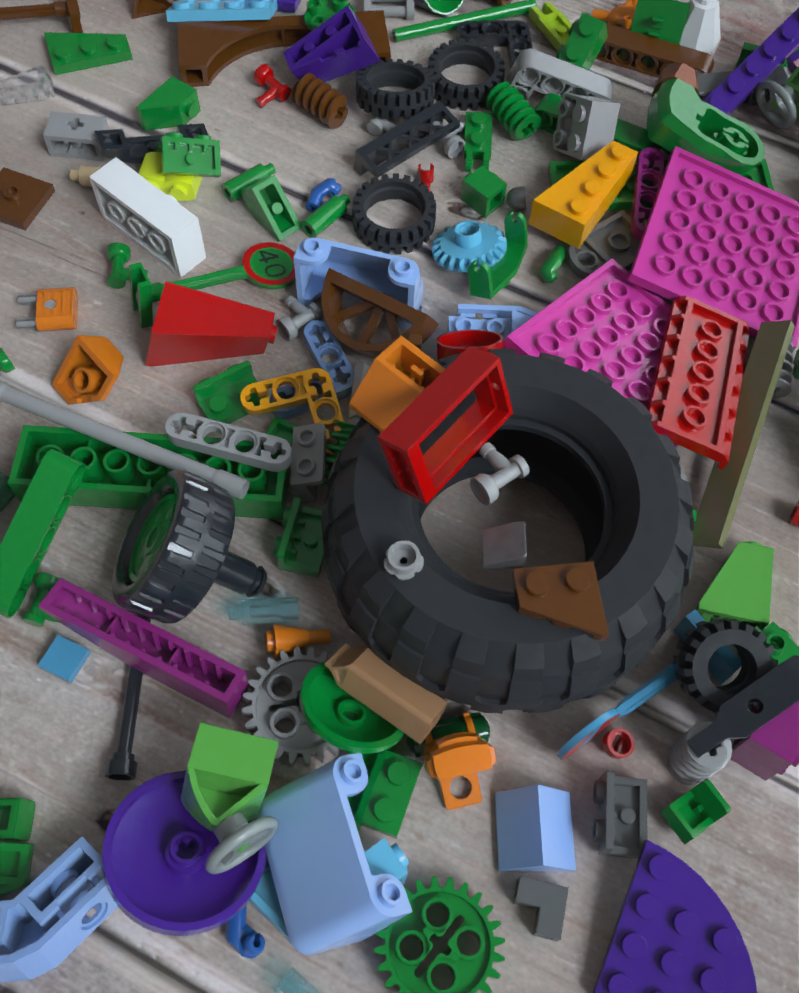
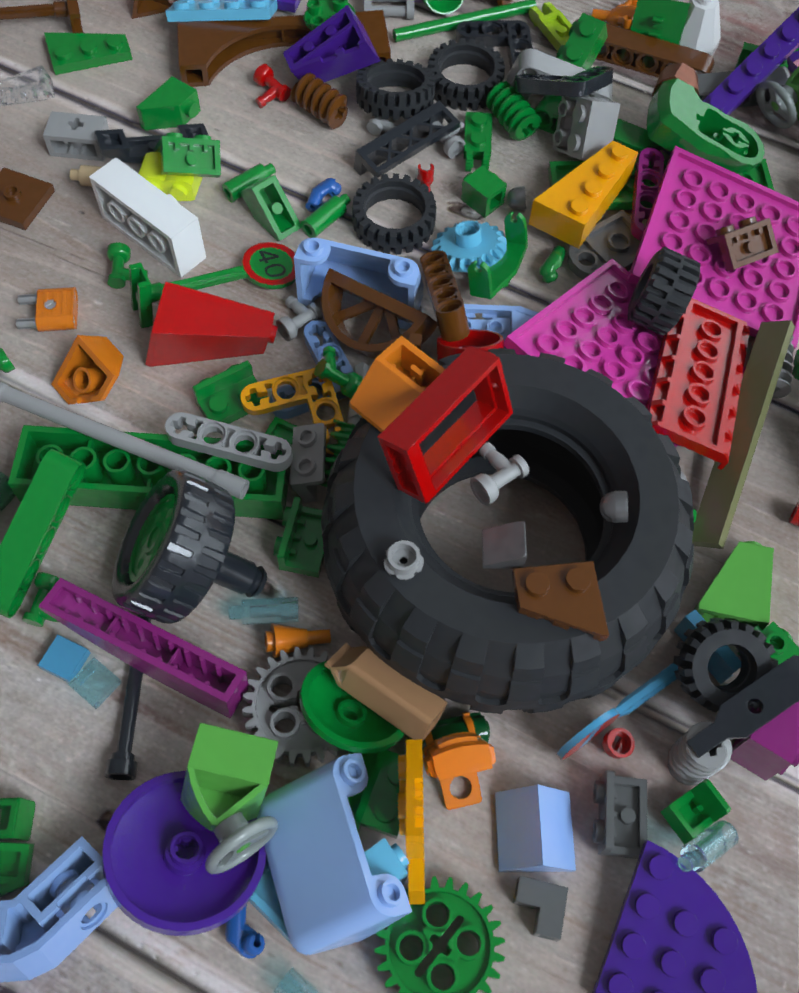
(94, 683): none -> clear light blue tile
(327, 369): none -> green piece
(412, 816): none -> light orange wing
(445, 296): none -> reddish brown beam
(568, 86): none -> black beam
(615, 506): none -> flat silver hinge
(664, 291): none -> black tyre
(708, 847): none -> clear light blue cylinder
(745, 244): none -> reddish brown bracket

